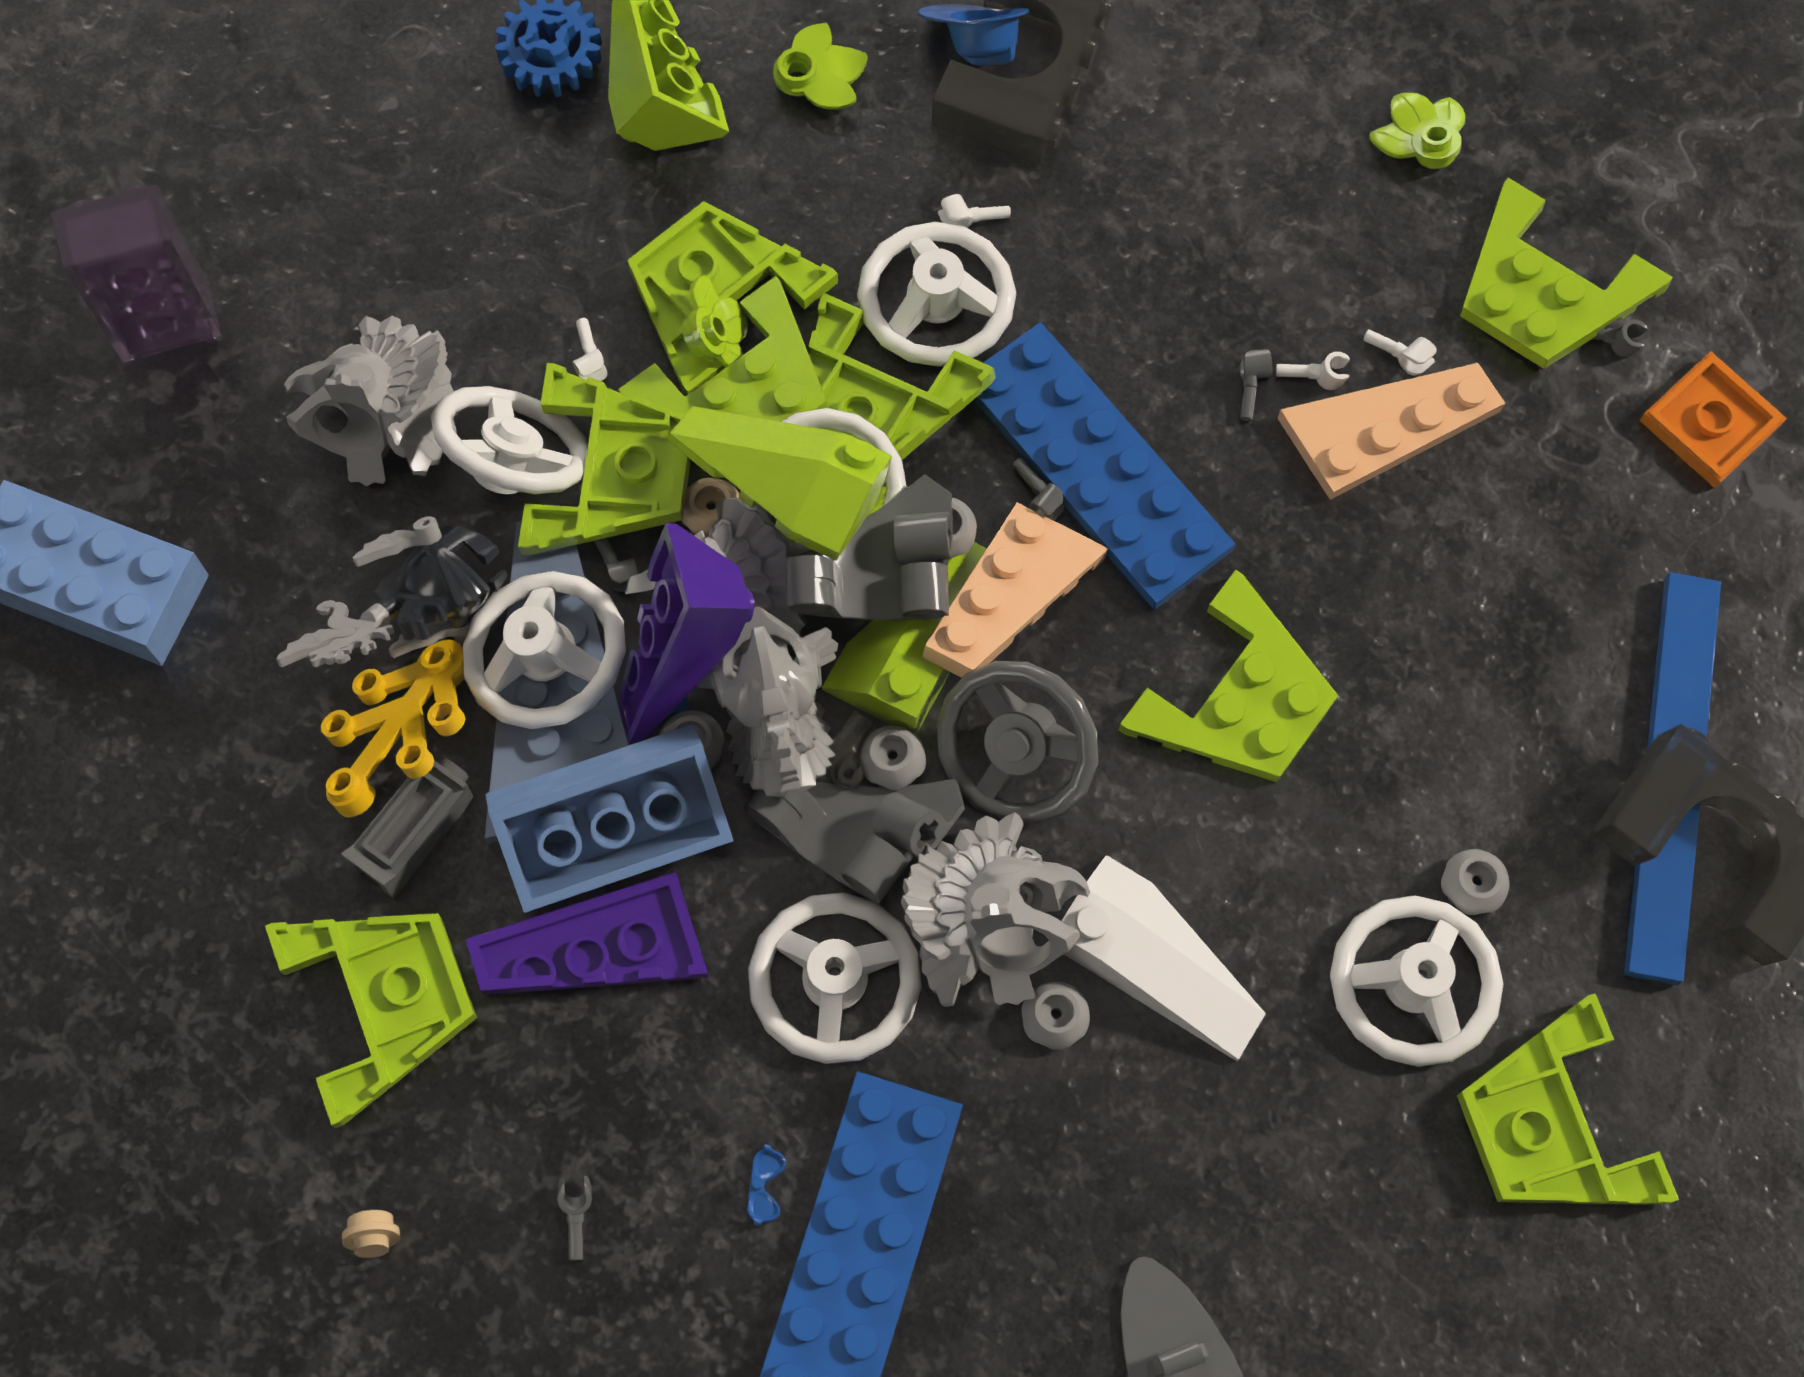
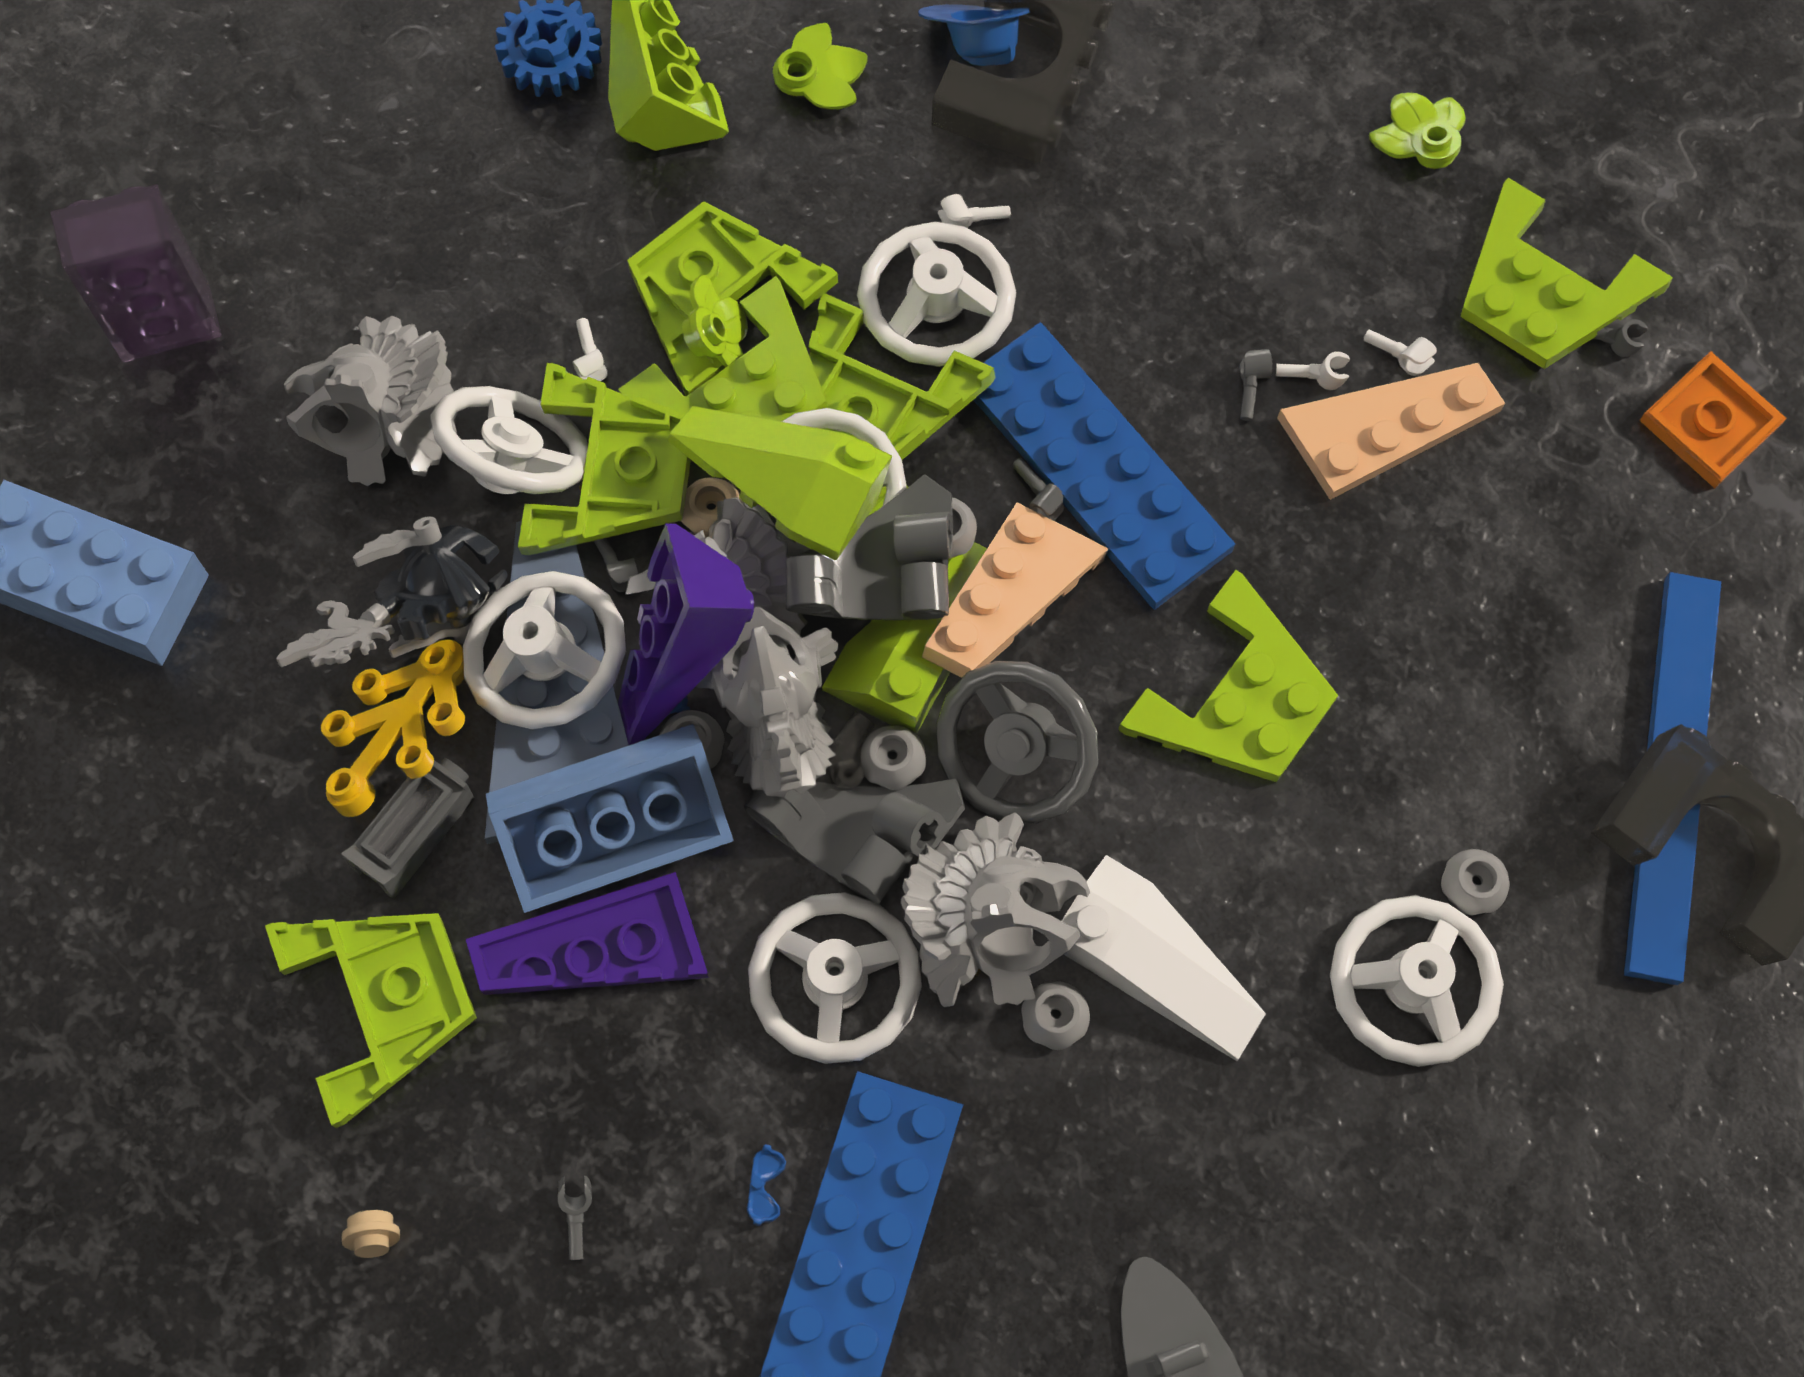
(1536, 1132): lime wing -> none

